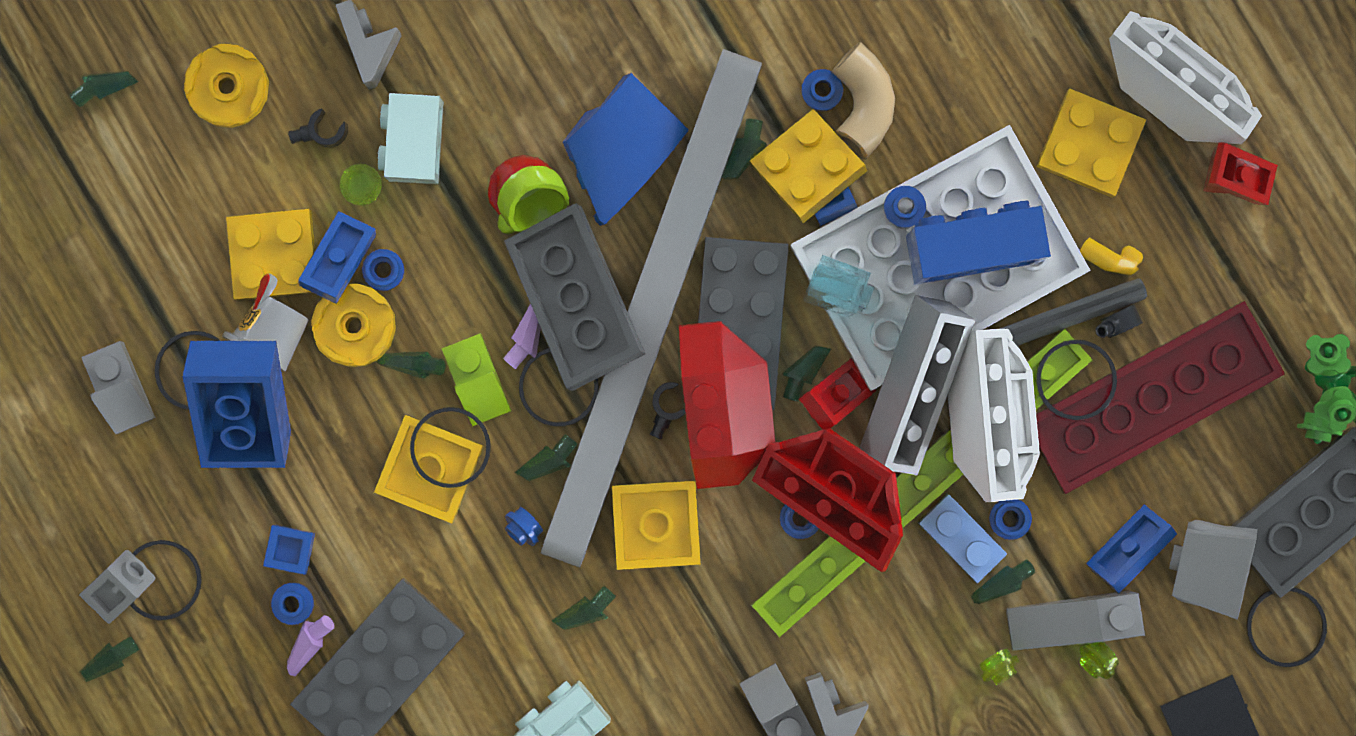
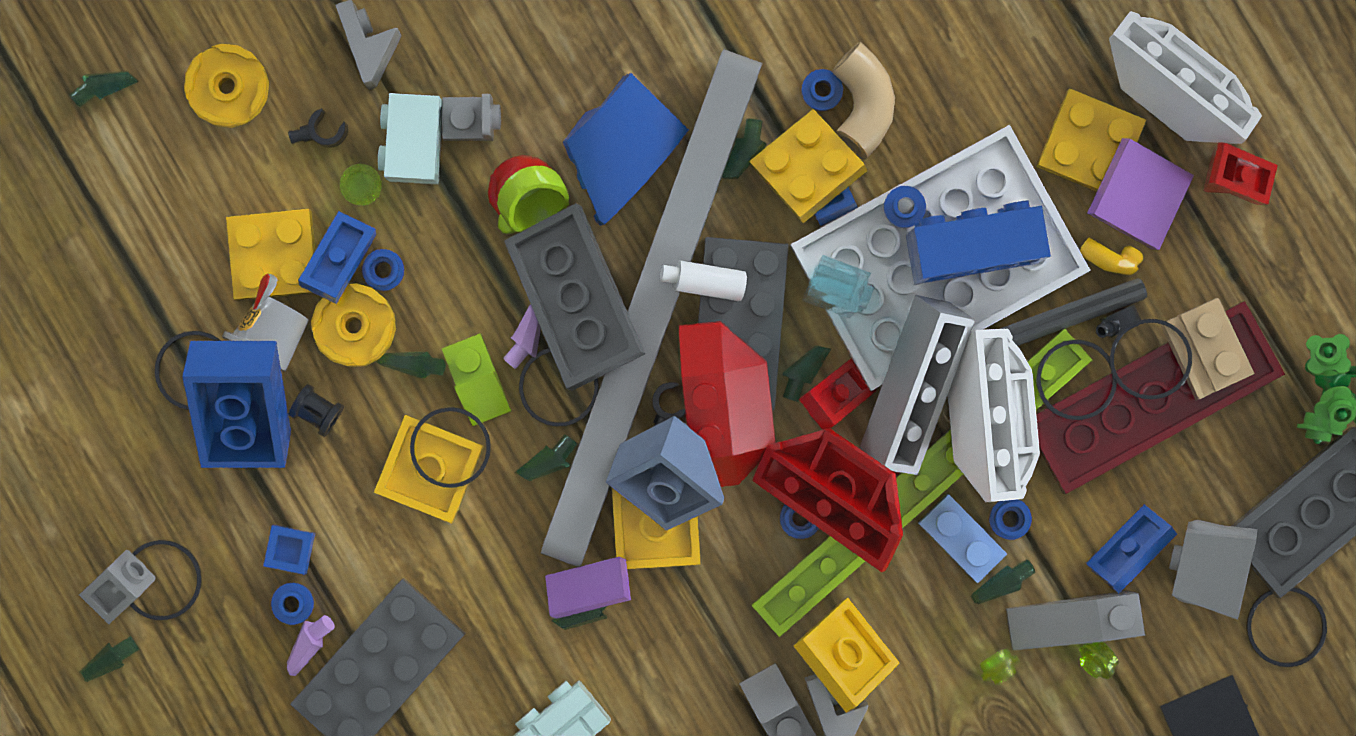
(117, 388): light grey slope -> none
(316, 410): none -> black bush
(470, 118): none -> light grey bracket
(522, 527): blue plate -> none
(588, 587): none -> medium lavender tile
(667, 474): none -> sand blue slope
(705, 280): none -> white cylinder
(846, 655): none -> yellow plate
(1140, 194): none -> medium lavender tile
(1159, 395): none -> black piece
(1215, 349): none -> tan plate

